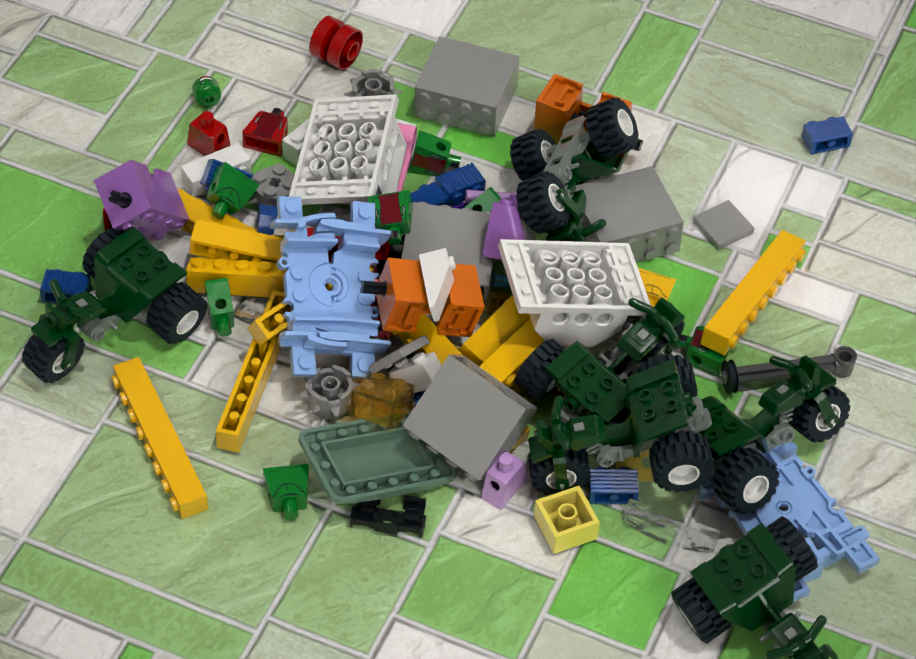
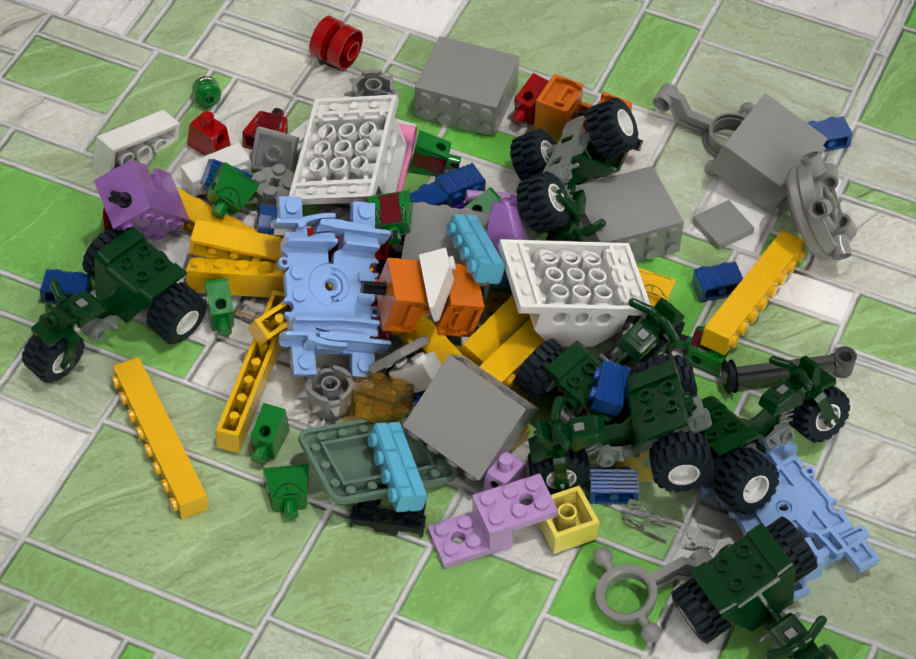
(134, 141): none -> white wedge
(269, 433): none -> green torso
(273, 148): none -> light grey tile
(397, 467): none -> medium azure brick
(475, 248): none -> medium azure brick
(492, 521): none -> lavender bracket
(526, 100): none -> red torso
(609, 388): none -> blue brick
(670, 98): none -> light grey piece
(675, 570): none -> light grey piece
(716, 280): none -> blue brick
(763, 152): none -> light grey brick
(817, 207): none -> light grey piece

